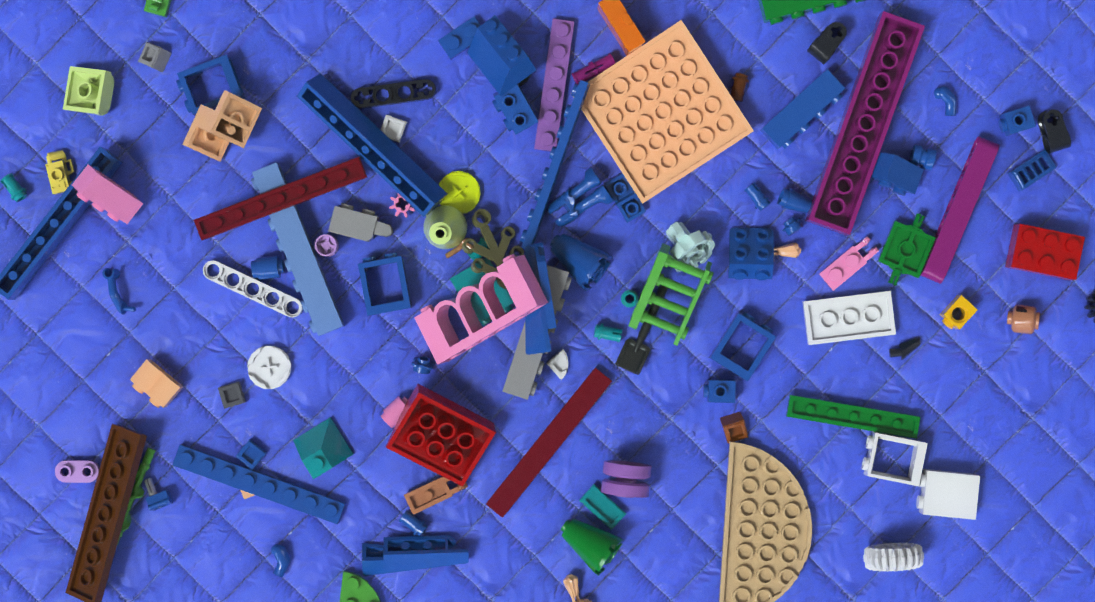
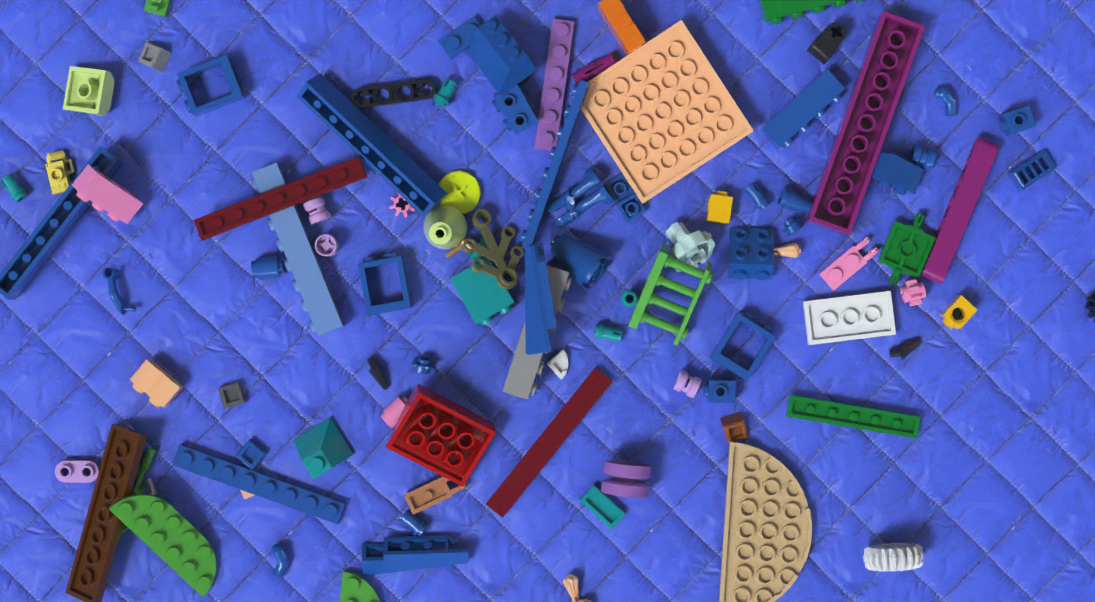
(169, 537): none -> bright green plate
(229, 122): light nougat bracket -> none
(244, 281): white beam -> none
(269, 367): white tile -> none
(317, 210): none -> lavender wheel
(357, 224): light grey hinge -> none
(378, 372): none -> black bar
(393, 128): white tile -> none
(445, 92): none -> teal pin
(523, 289): bright pink fence -> none
(591, 544): green cone -> none
(635, 352): pearl dark grey piece -> none
(692, 385): none -> lavender wheel
(719, 207): none -> yellow brick
(739, 86): reddish brown pin -> none
(913, 292): none -> bright pink gear
(916, 463): white window -> none
(948, 494): white brick -> none
(1023, 319): nougat head -> none
(1044, 252): red brick -> none
(1054, 134): black piece -> none

